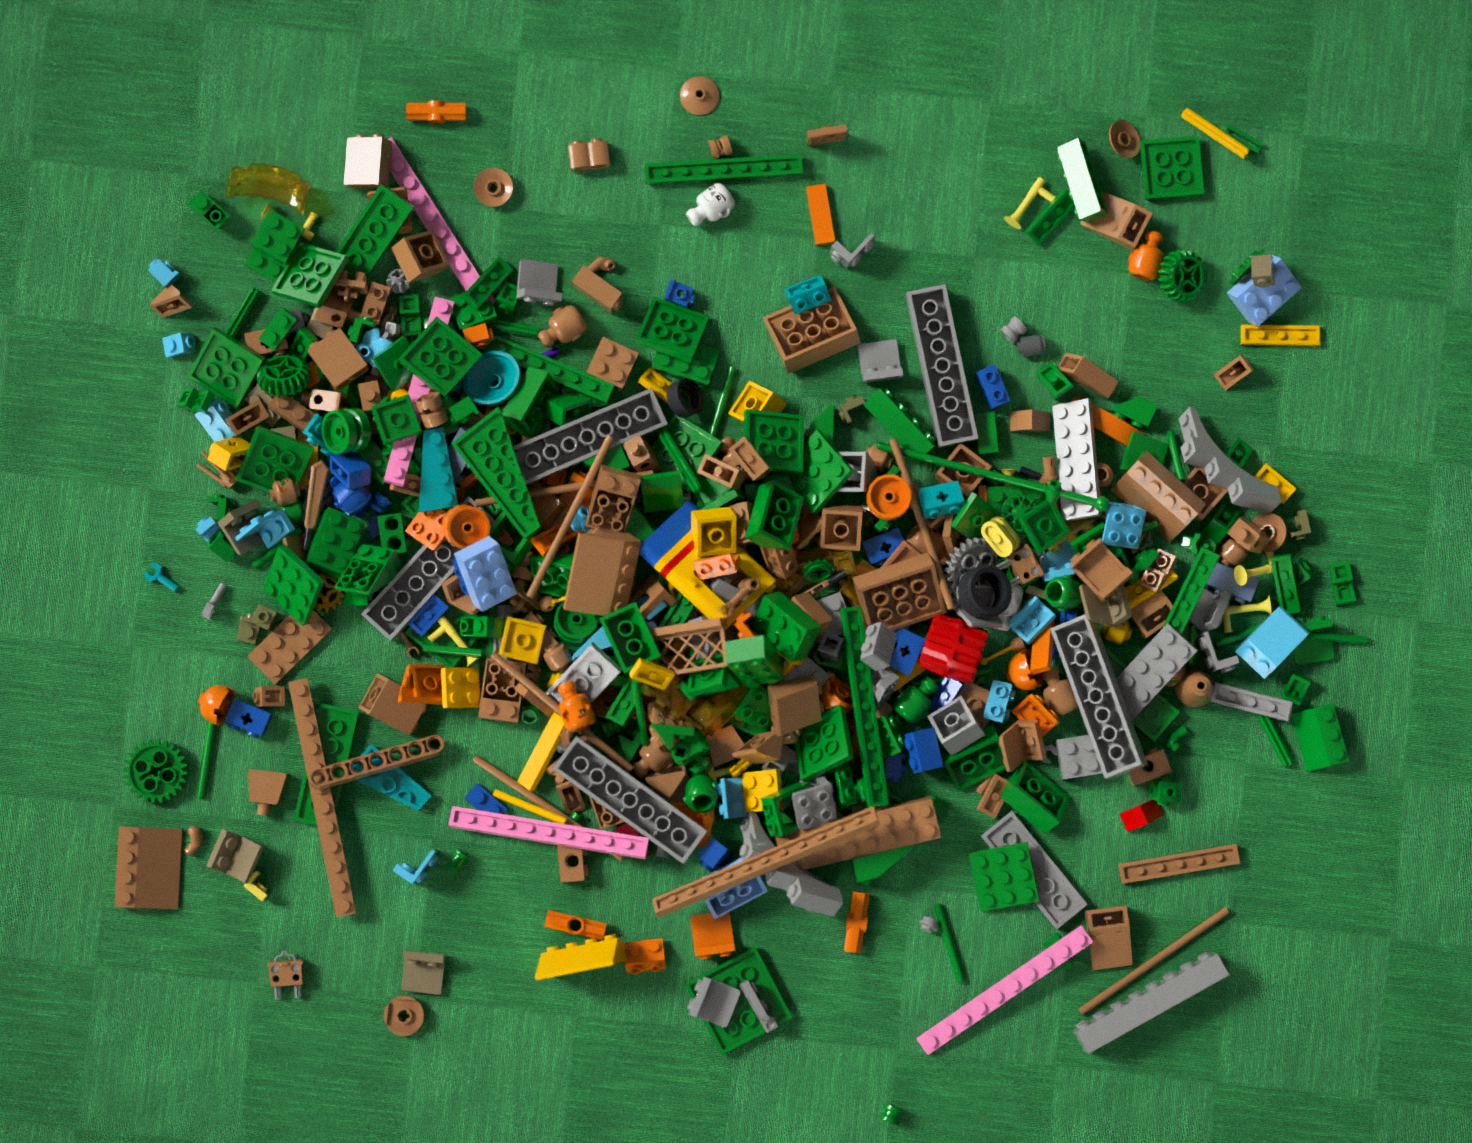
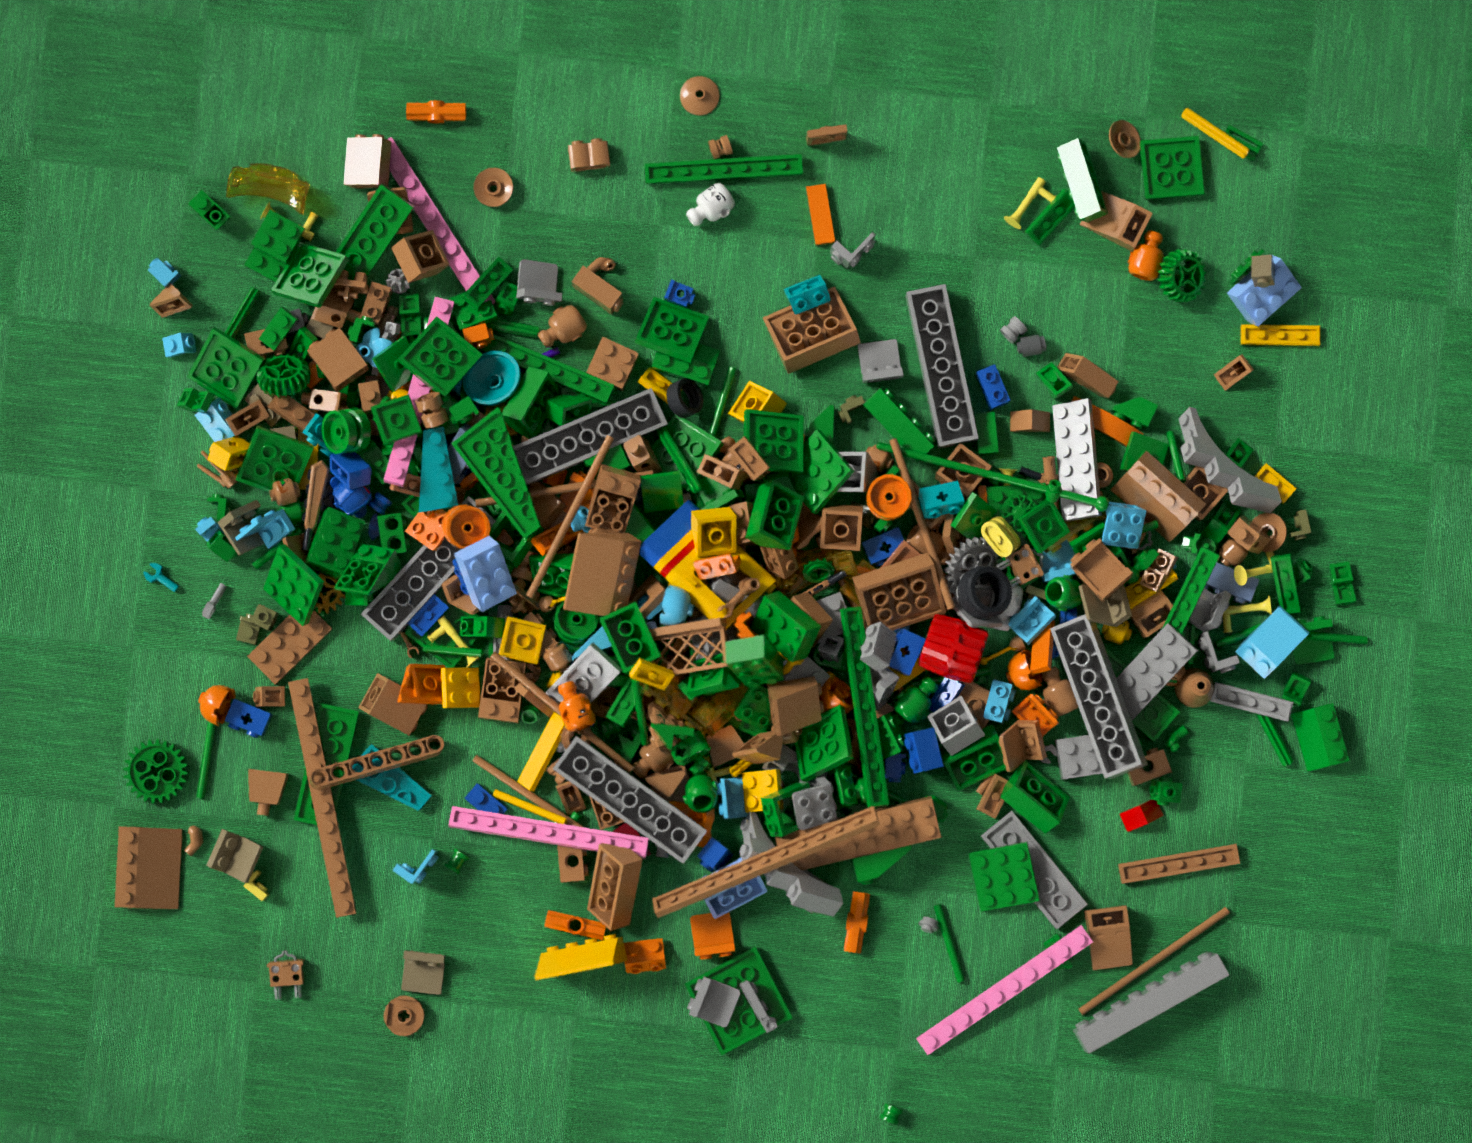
(614, 885): none -> medium nougat slope
(676, 606): none -> medium azure cylinder

